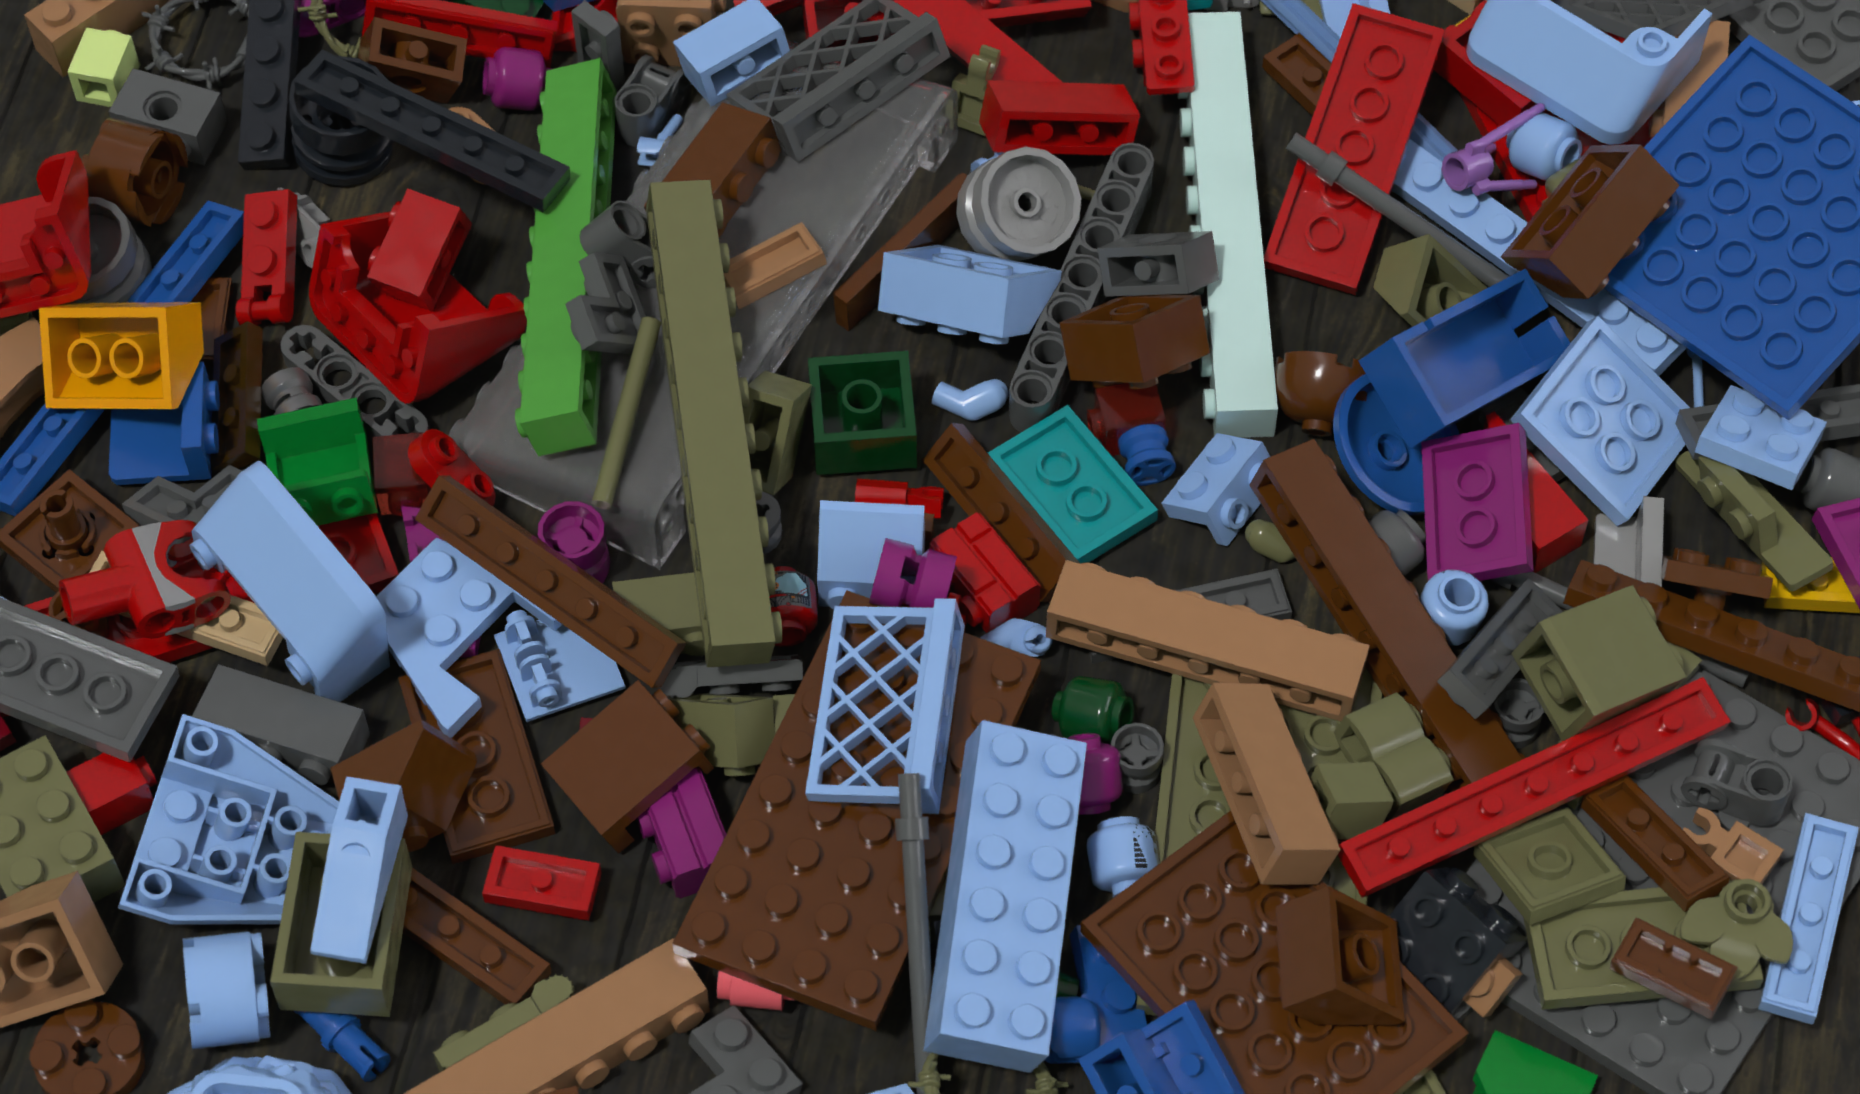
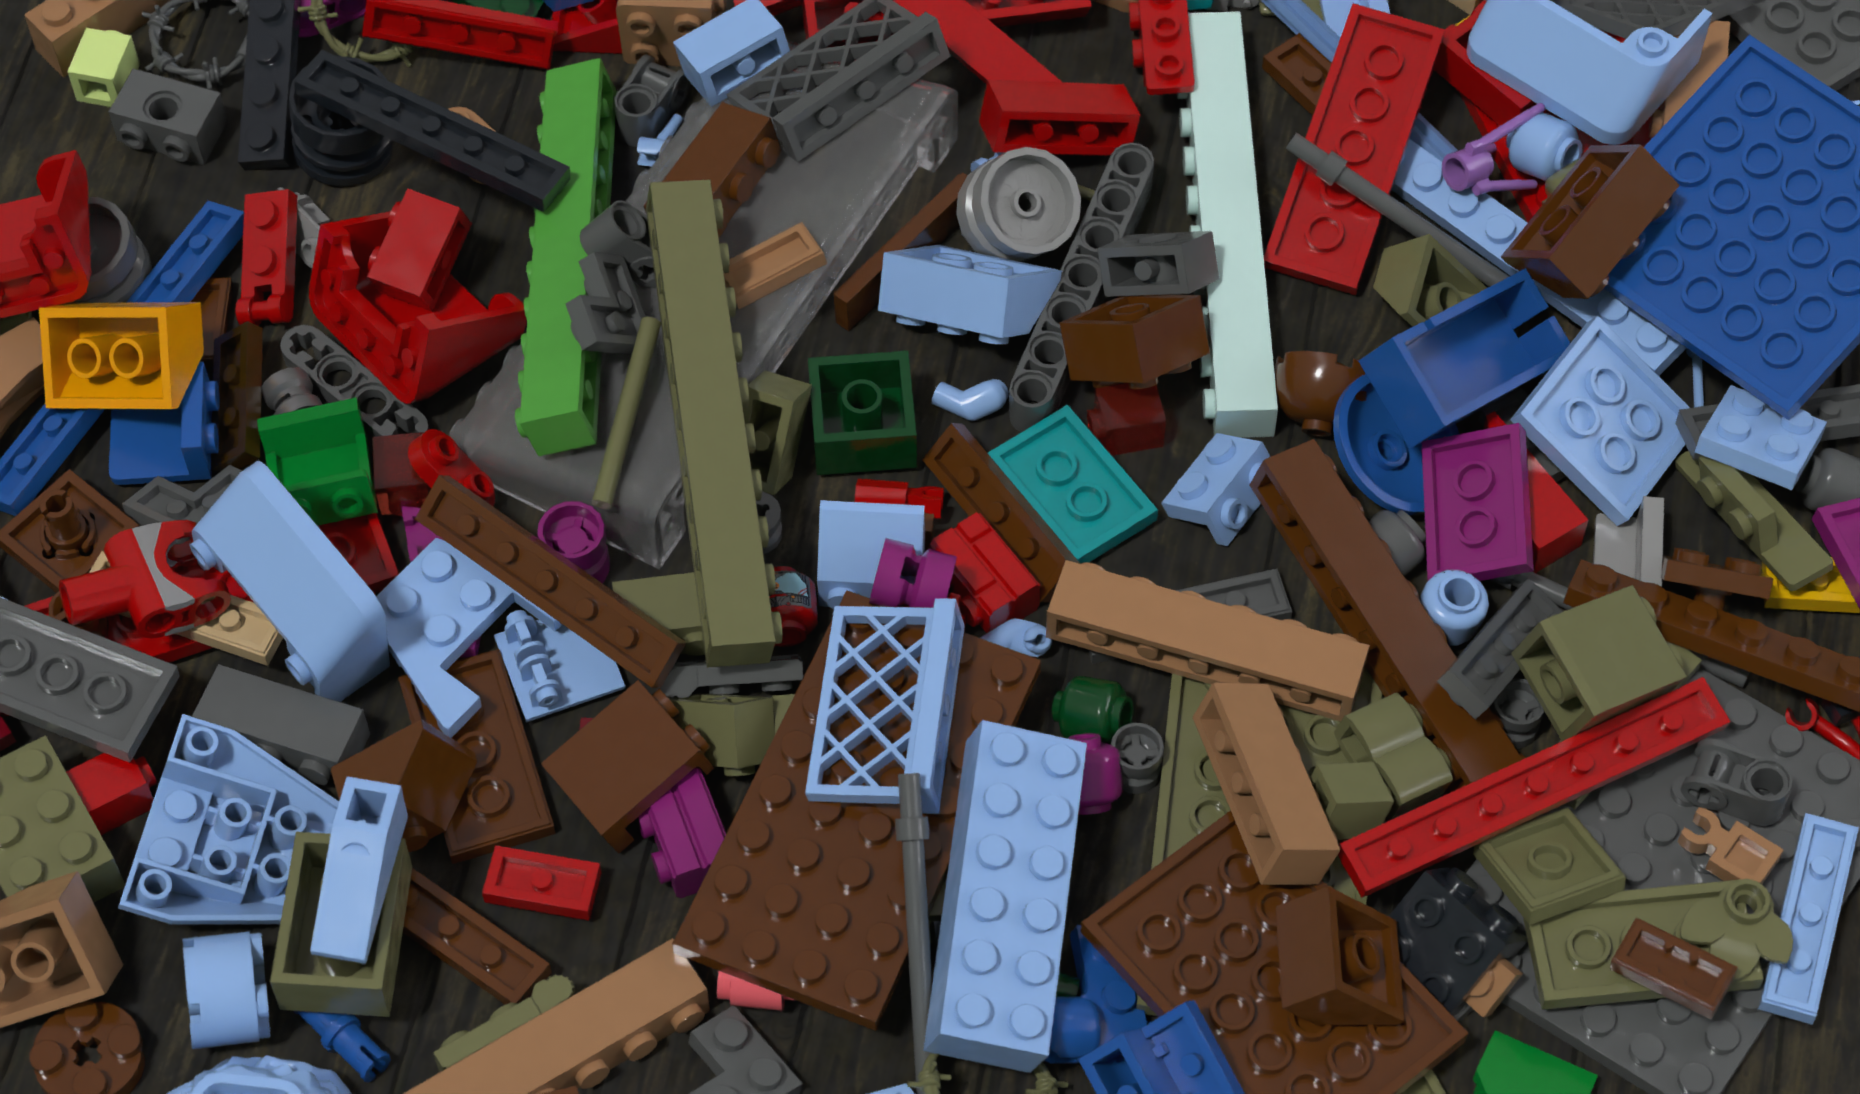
(136, 170): reddish brown brick -> none
(415, 58): reddish brown brick -> none
(515, 78): magenta head -> none
(599, 37): dark grey plate -> none
(972, 87): olive plate -> none
(1121, 853): light blue head -> none
(1146, 454): blue wheel -> none
(1267, 541): olive arm -> none
(1655, 842): reddish brown tile -> none

